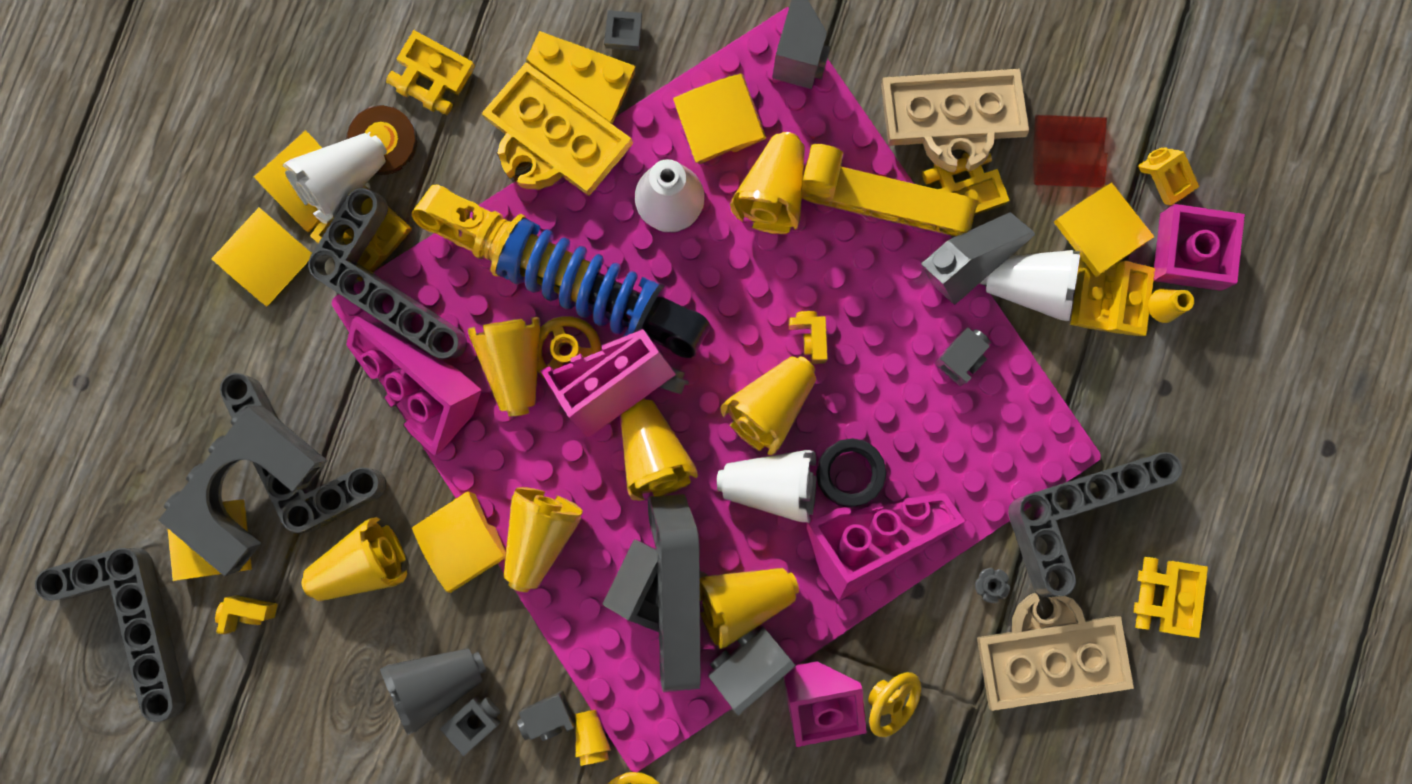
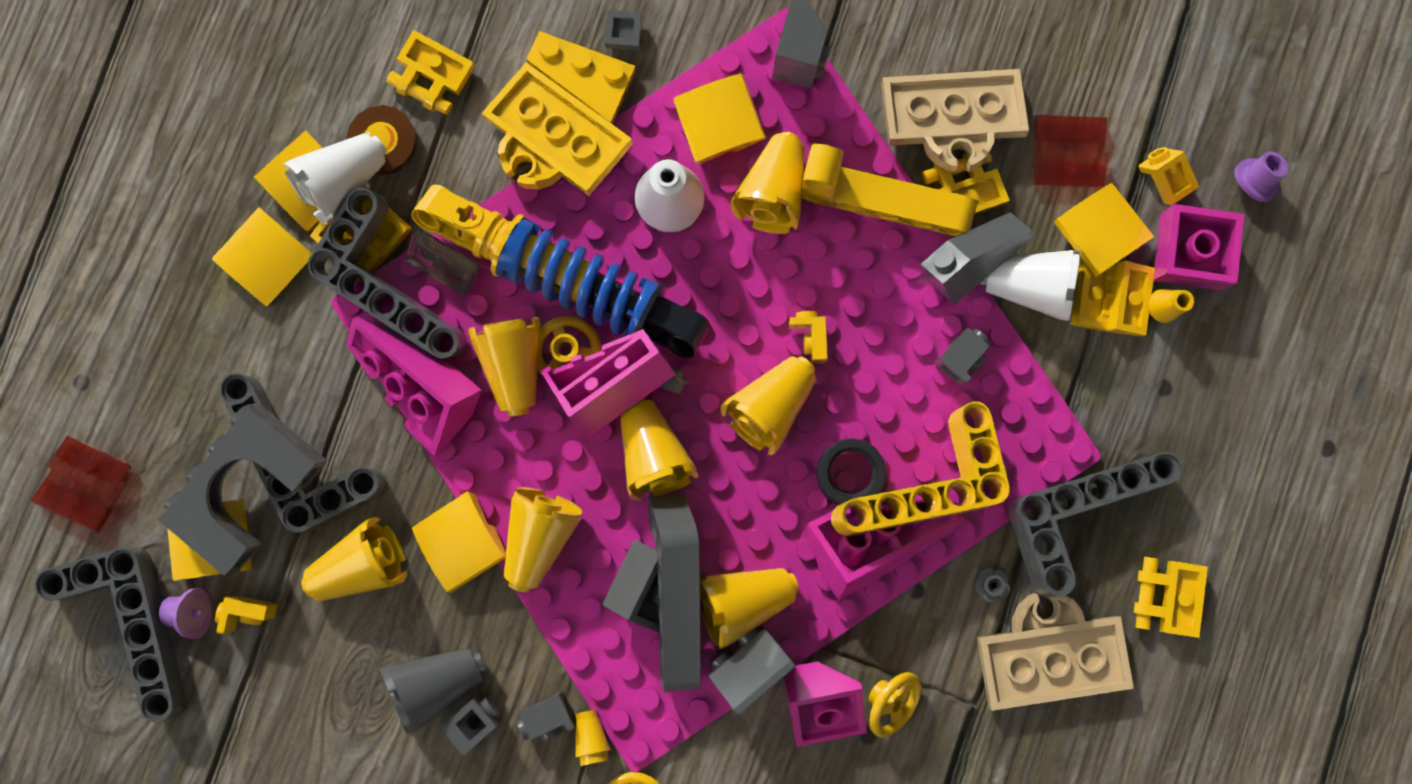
(82, 484): none -> clear red slope
(187, 614): none -> medium lavender piece
(441, 262): none -> clear smoke plate
(772, 484): white cone -> none
(937, 494): none -> yellow beam
(1261, 175): none -> medium lavender piece

